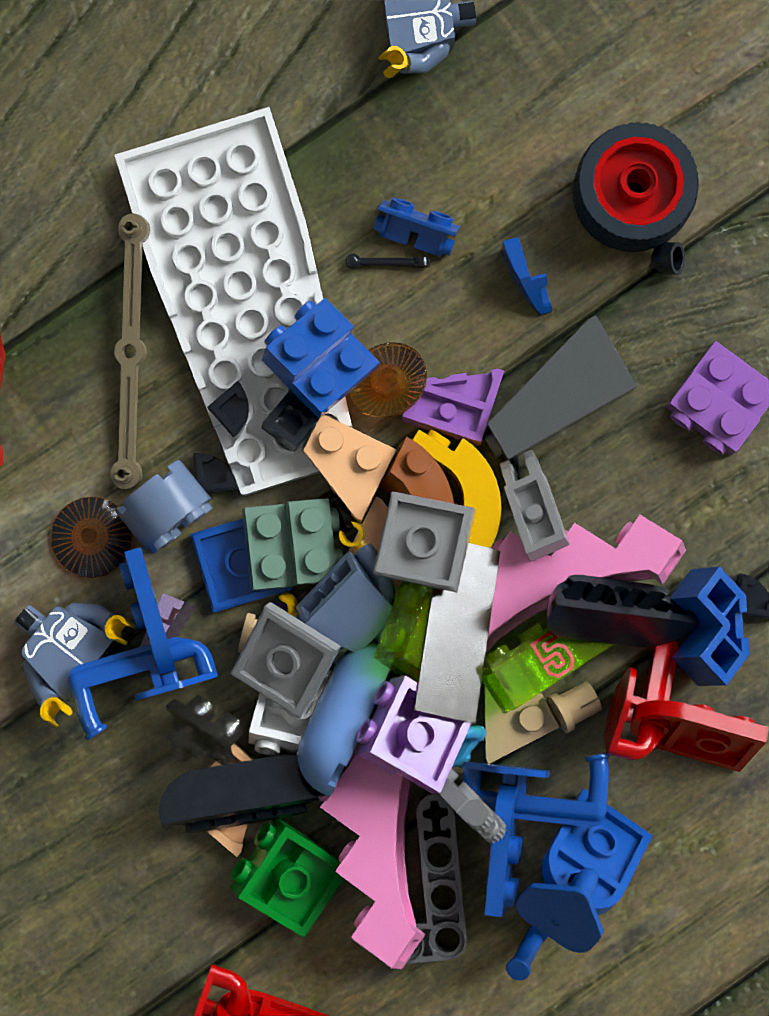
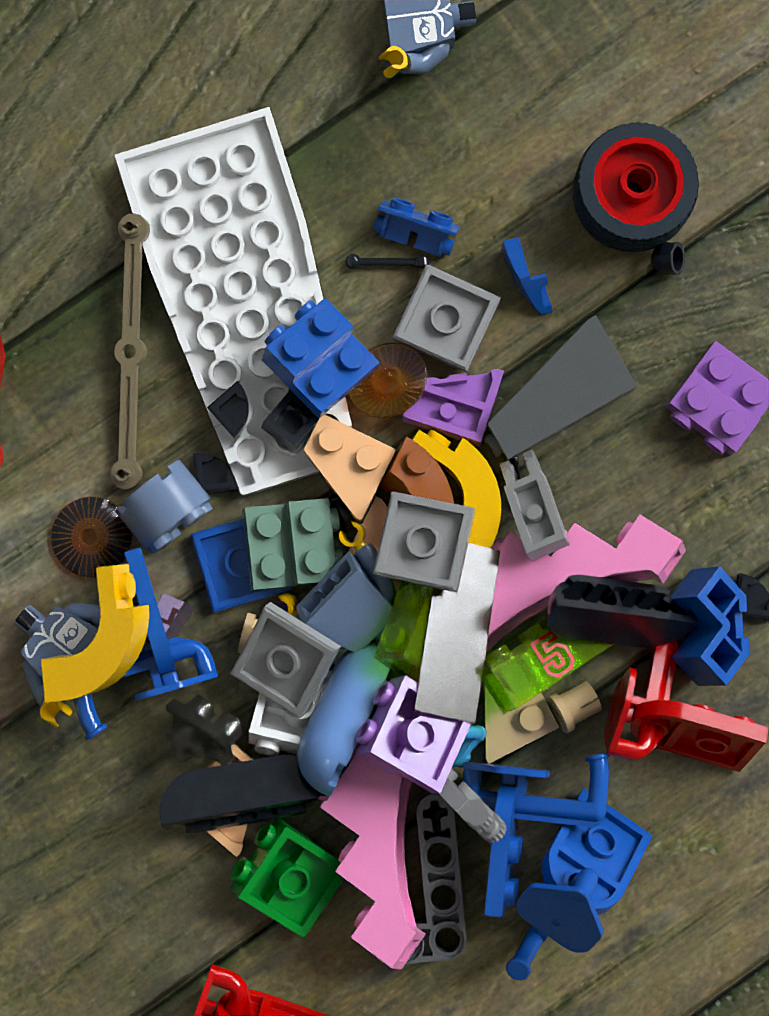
(113, 649): none -> yellow arch
(446, 318): none -> light grey plate

